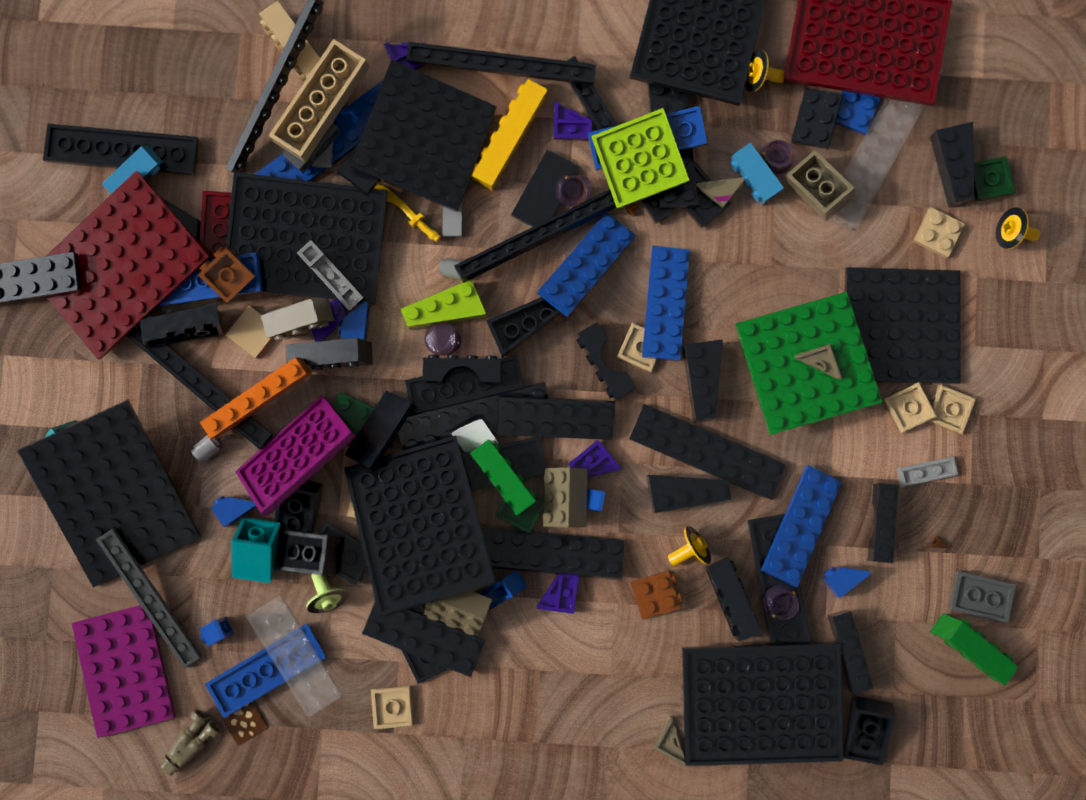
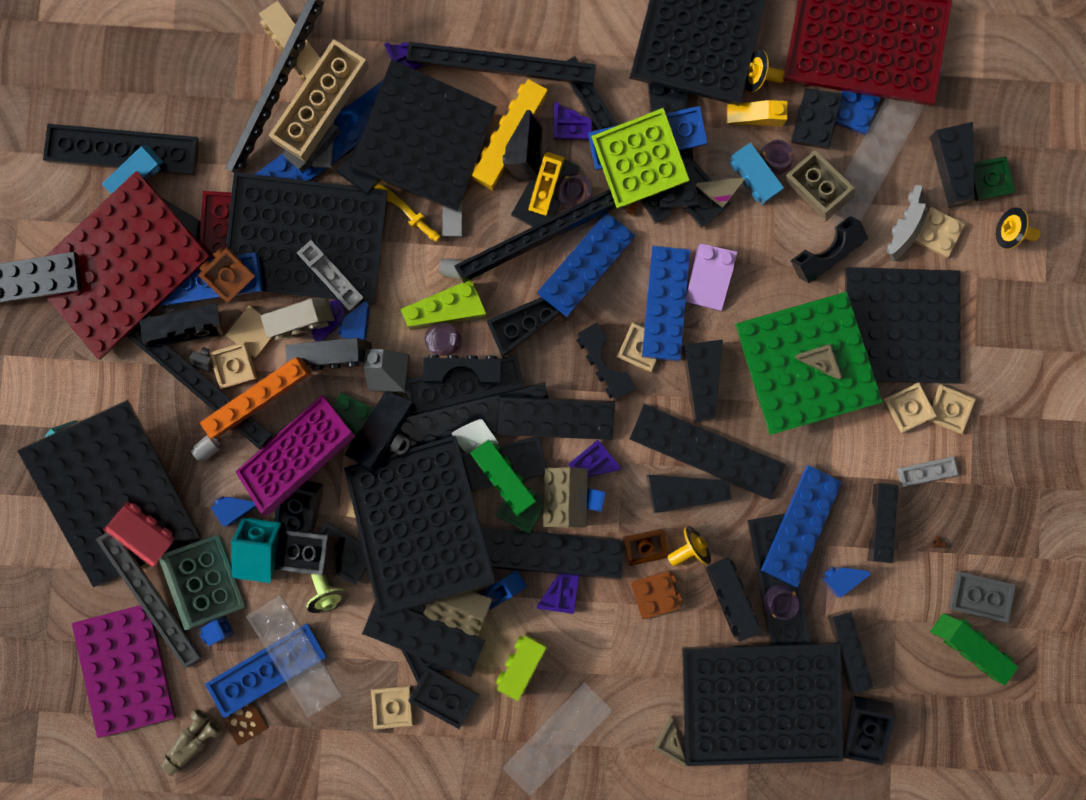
(140, 533): none -> coral slope
(201, 360): none -> flat silver tile
(201, 582): none -> sand green slope
(233, 365): none -> tan tile
(386, 370): none -> dark grey slope
(397, 442): none -> flat silver tile
(443, 697): none -> black plate
(520, 666): none -> lime brick
(524, 149): none -> black slope
(546, 183): none -> yellow slope
(557, 739): none -> clear plate
(645, 547): none -> reddish brown slope
(710, 276): none -> lavender slope
(758, 113): none -> yellow slope
(848, 236): none -> black arch
(908, 228): none -> light grey slope

